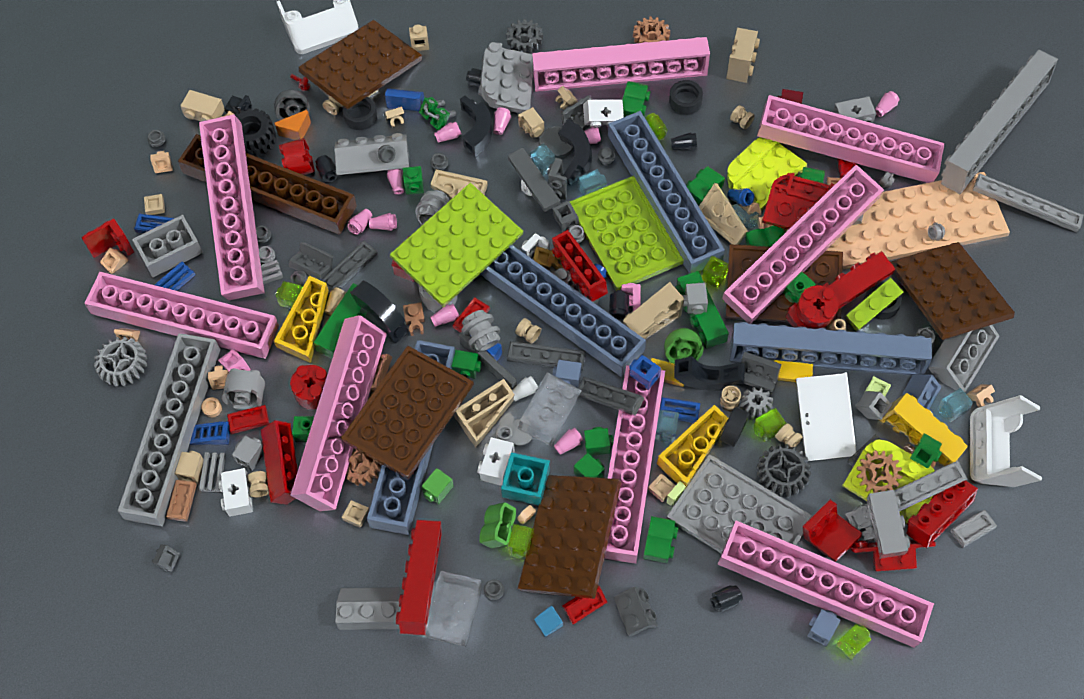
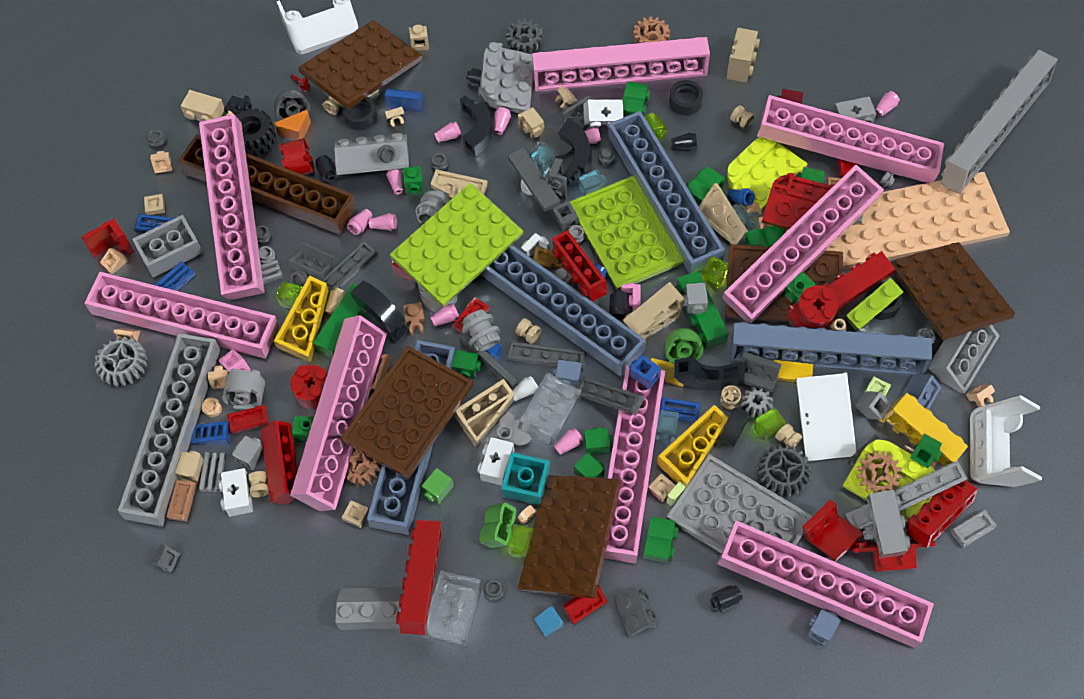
(439, 115): green piece -> none
(851, 647): clear neon green brick -> none
(936, 231): light grey plate -> none
(955, 405): clear light blue brick -> none
(1028, 202): light grey tile -> none

